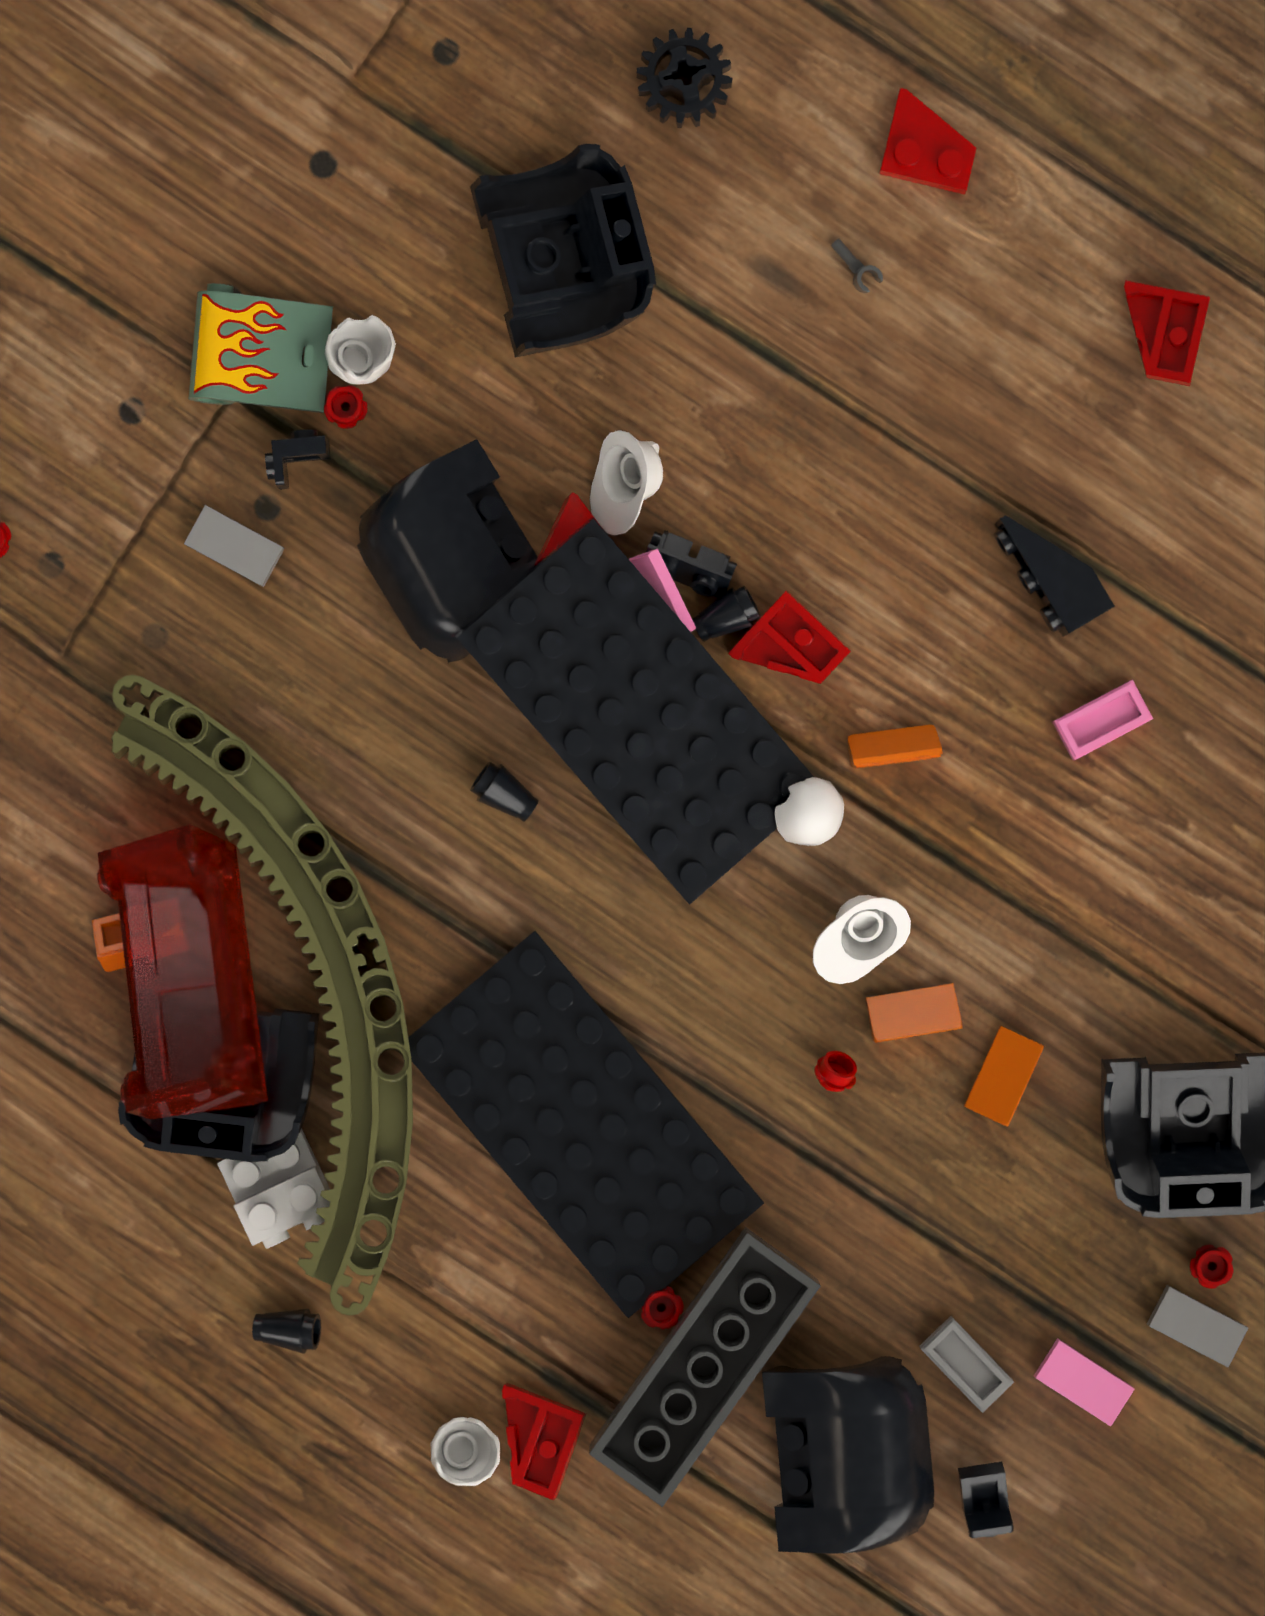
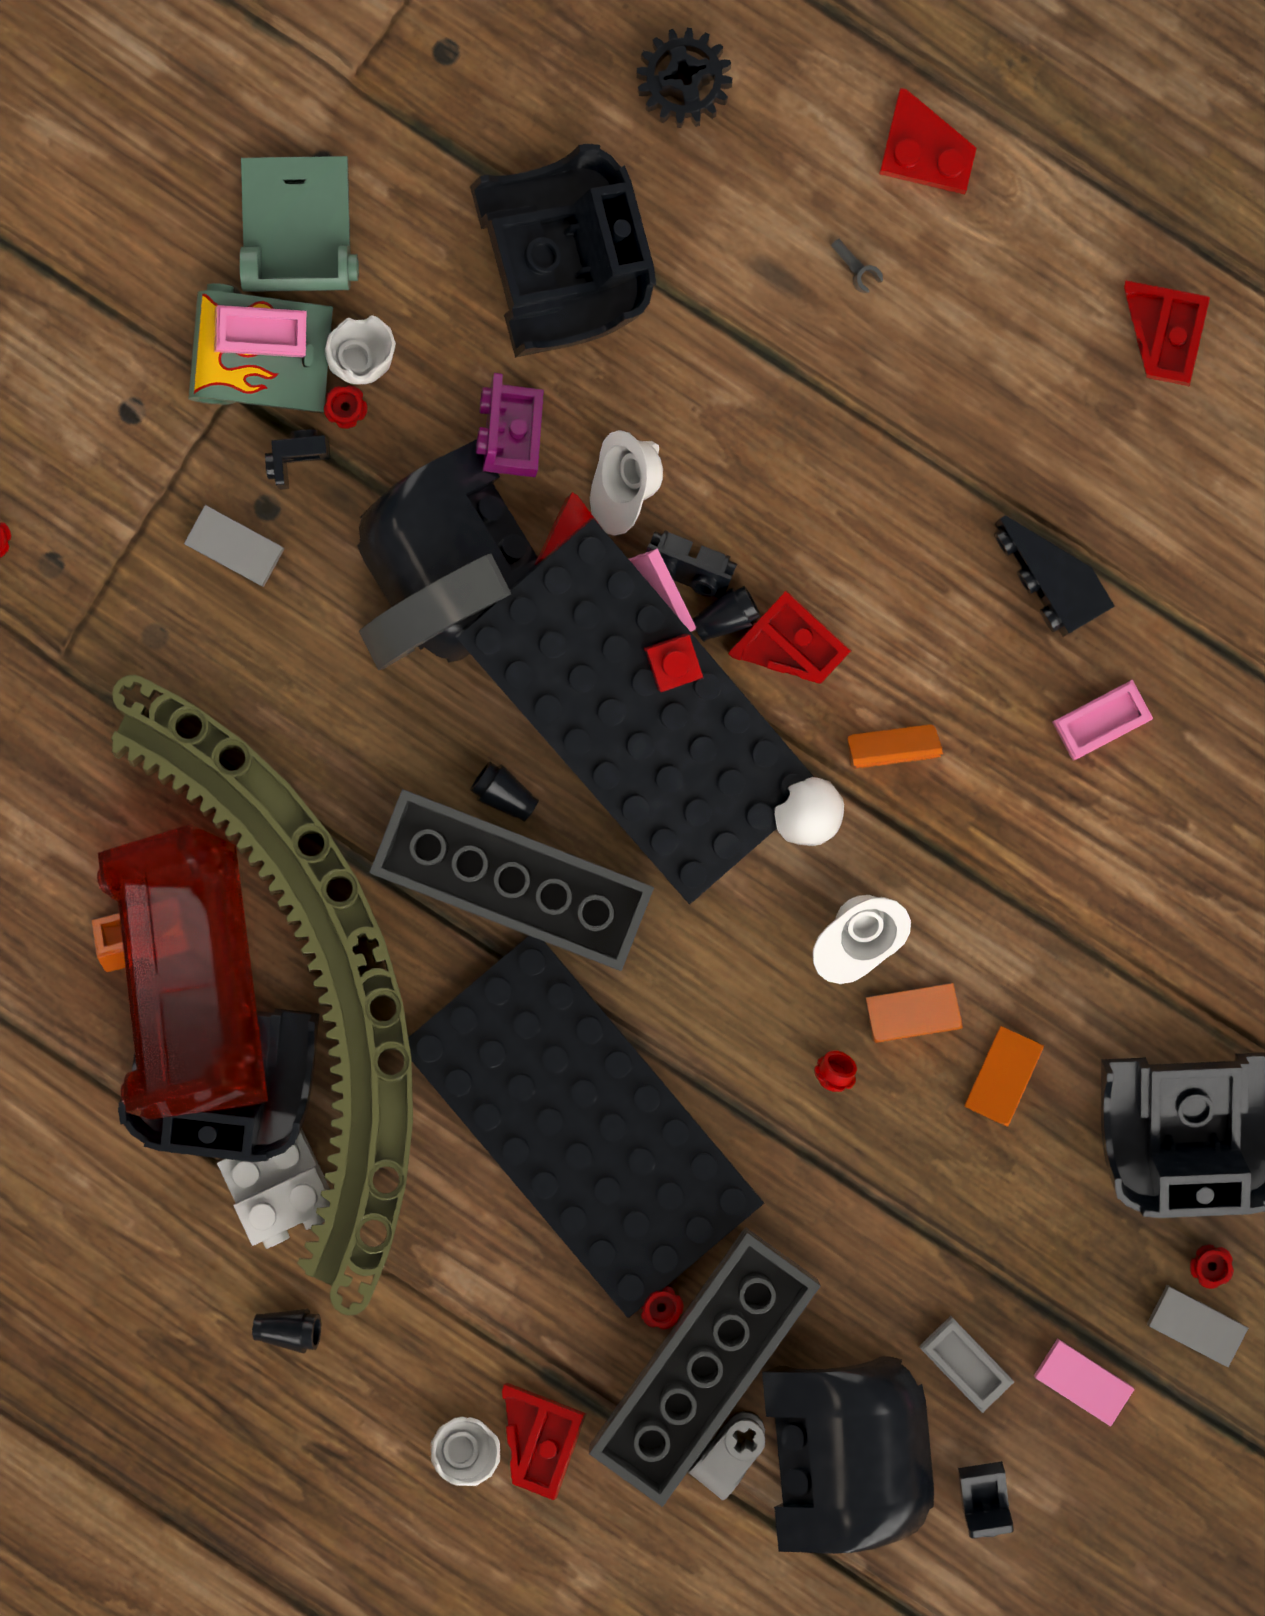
(260, 331): none -> bright pink tile
(296, 229): none -> sand green door
(434, 610): none -> dark grey slope
(511, 880): none -> dark grey brick
(512, 428): none -> magenta bracket
(673, 662): none -> red plate
(726, 1460): none -> light grey piece

